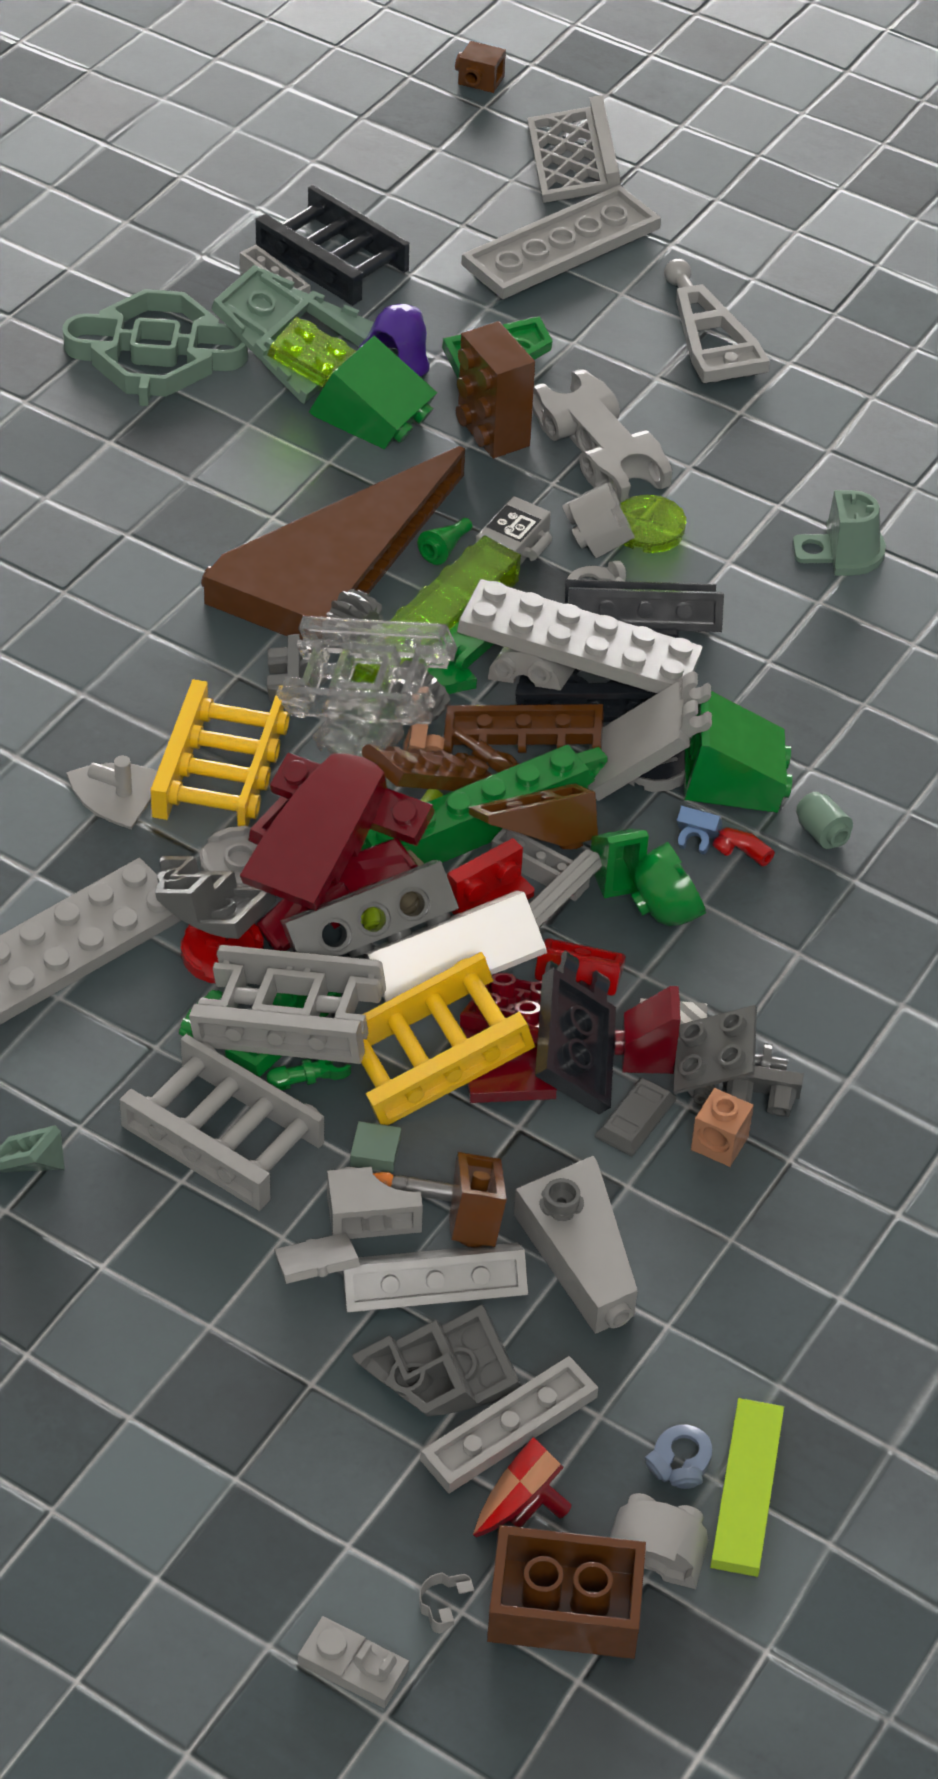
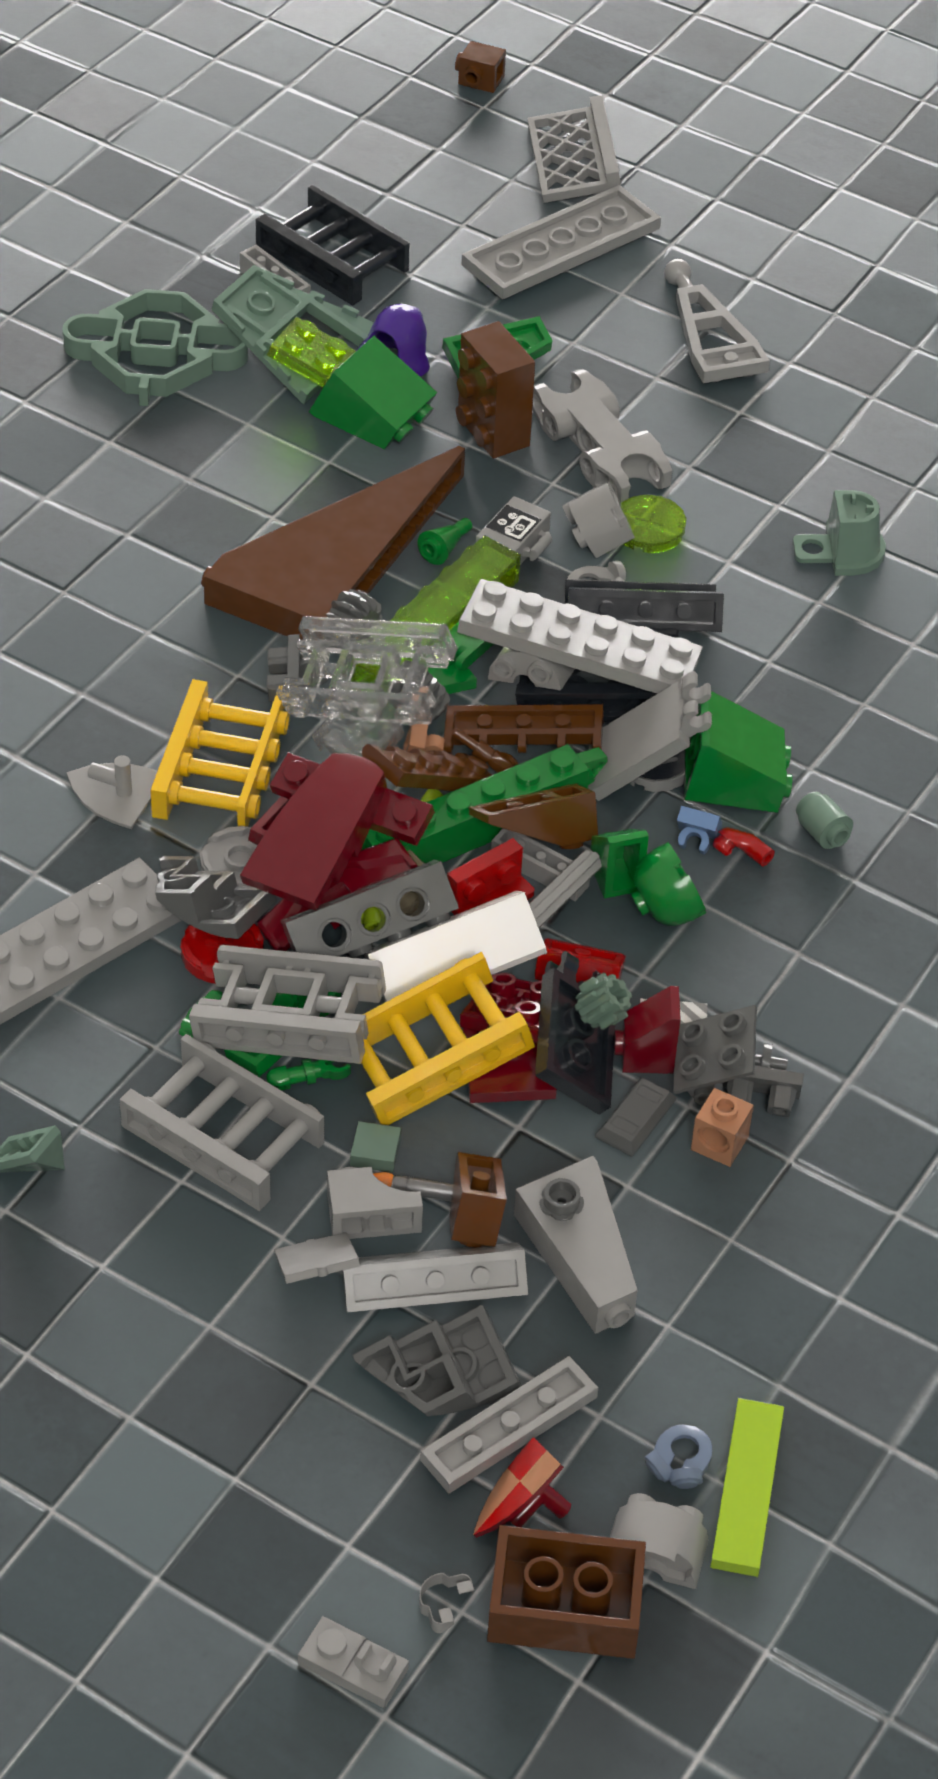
(603, 1001): none -> sand green gear

